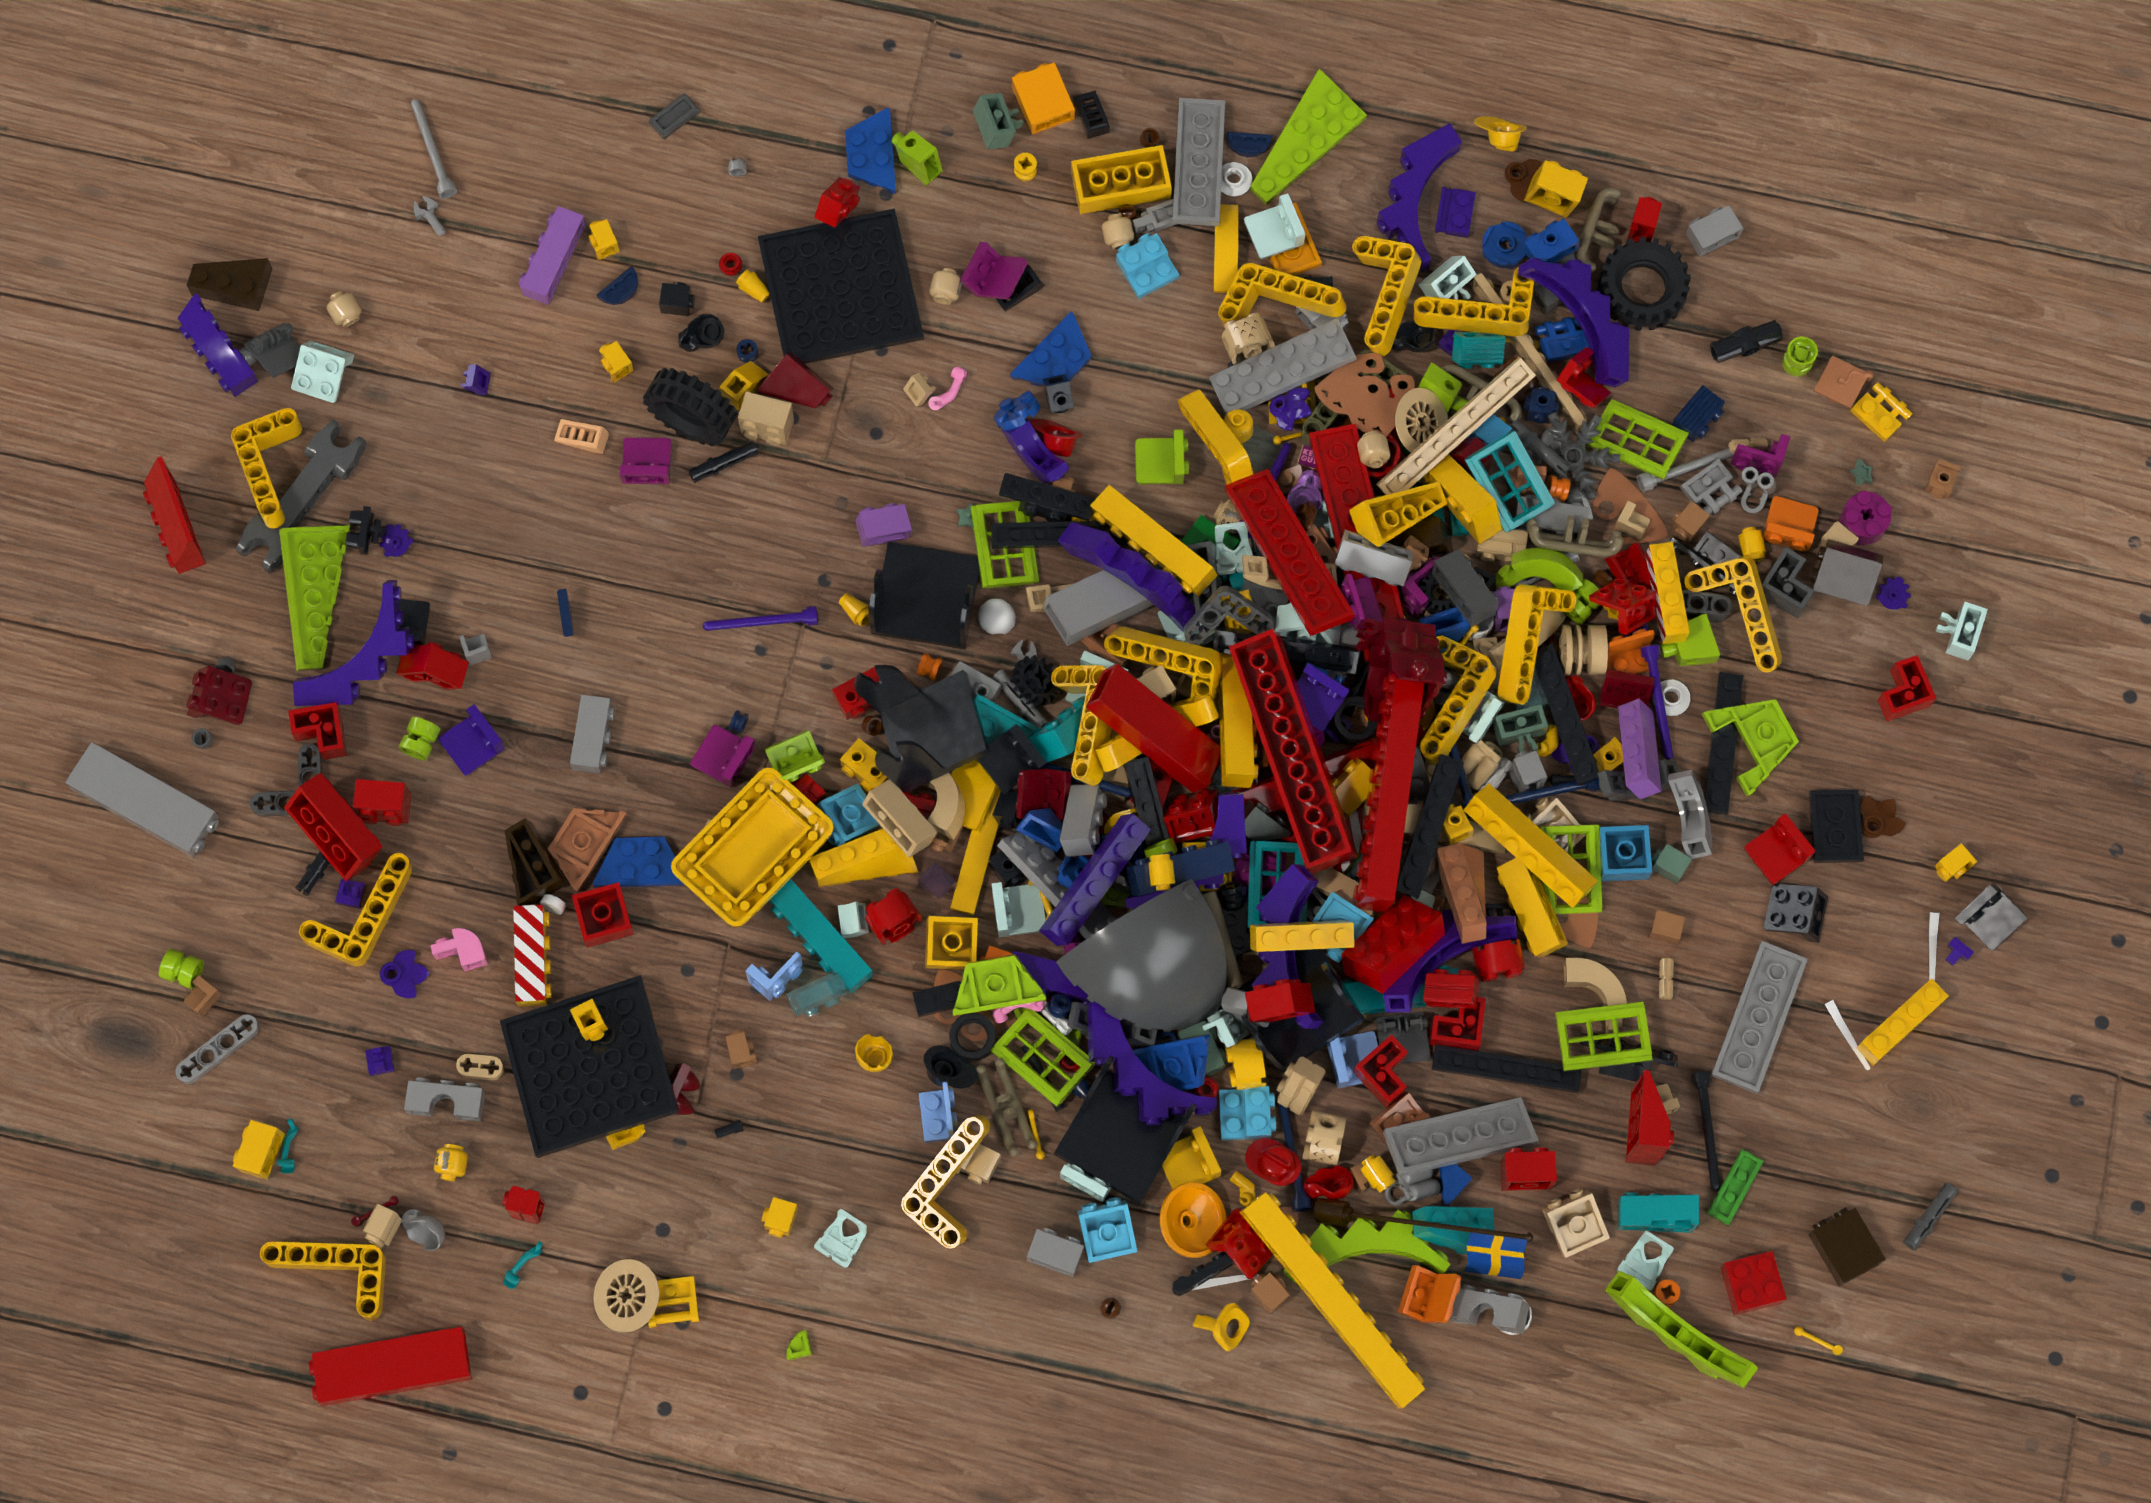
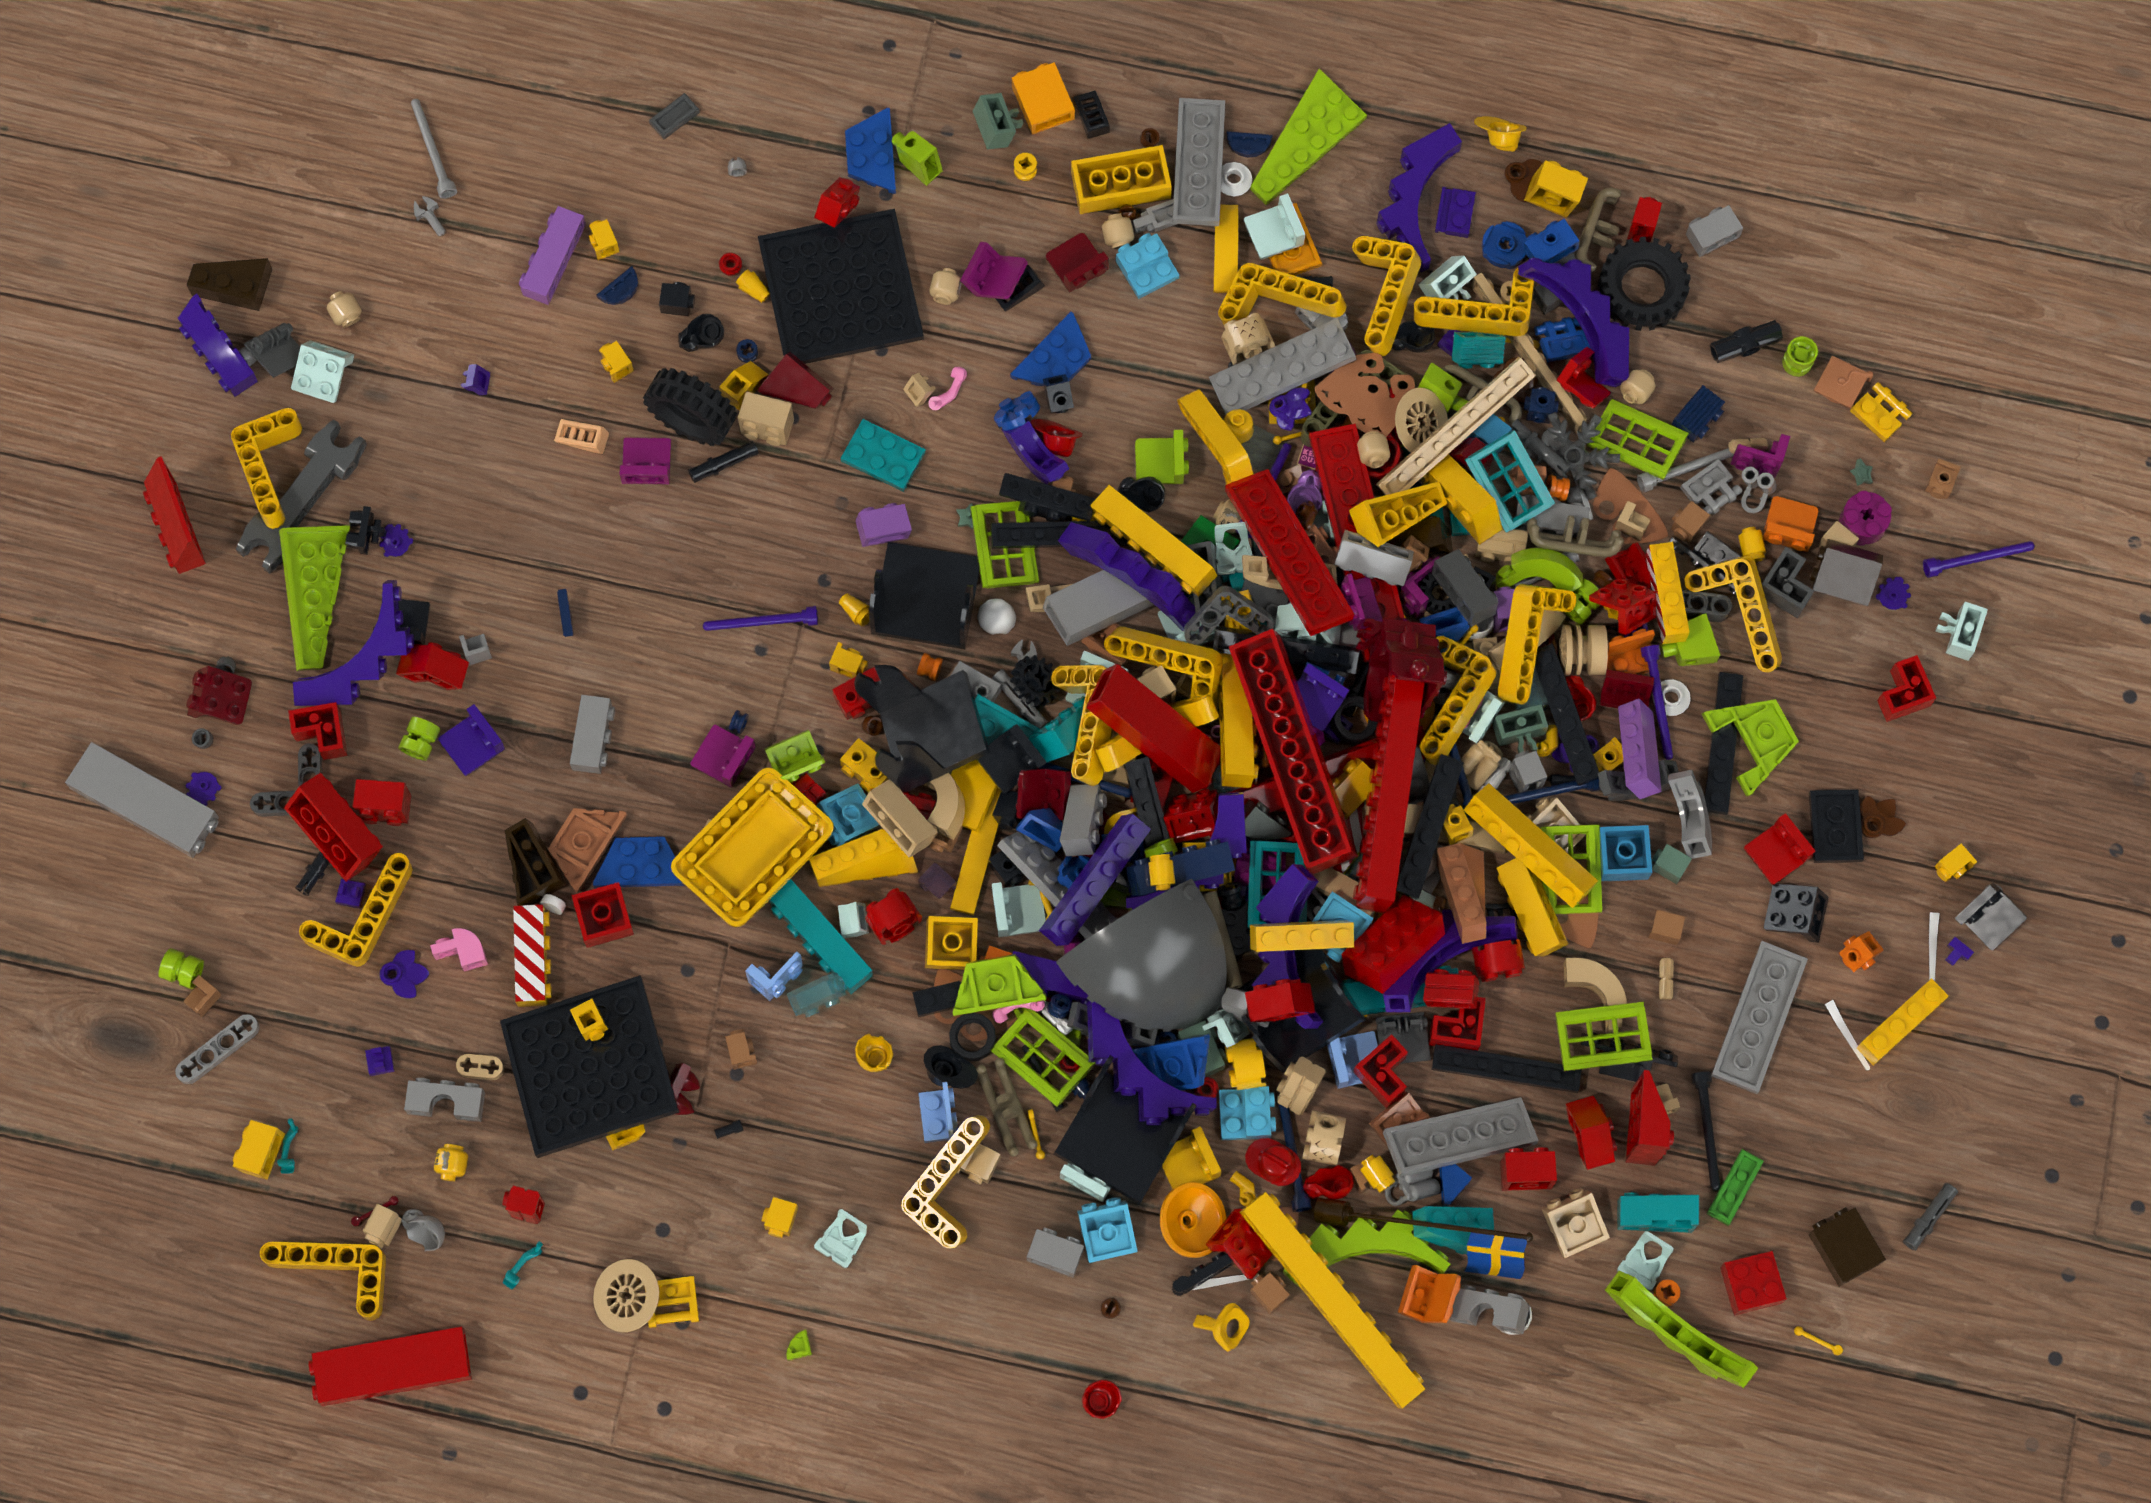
(203, 787): none -> dark purple piece
(847, 662): none -> yellow brick
(883, 455): none -> teal plate
(1077, 262): none -> dark red bracket
(1101, 1399): none -> red hair
(1144, 493): none -> black hair
(1592, 1132): none -> red brick
(1638, 386): none -> tan head
(1860, 951): none -> orange brick
(1933, 566): none -> dark purple piece

